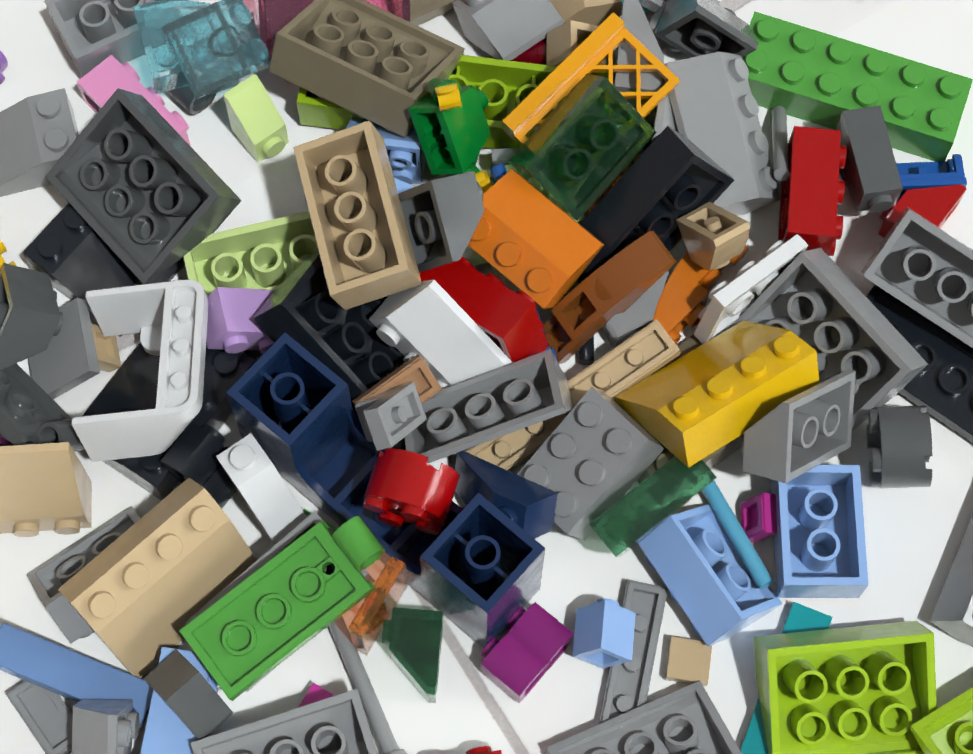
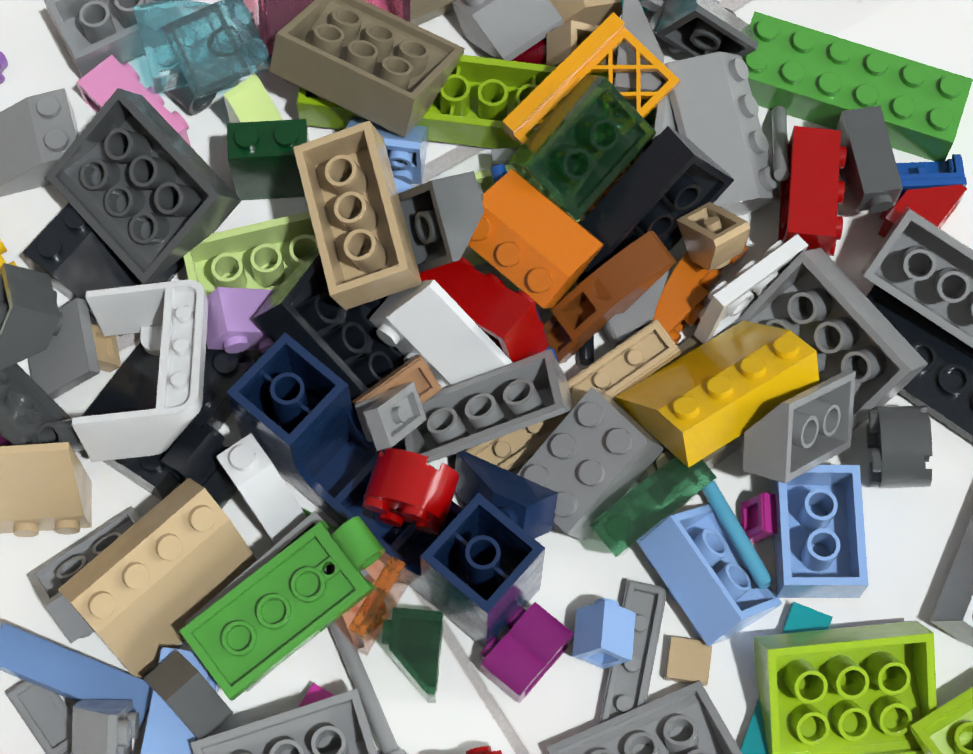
(264, 158): none -> dark green brick
(452, 128): green torso -> none

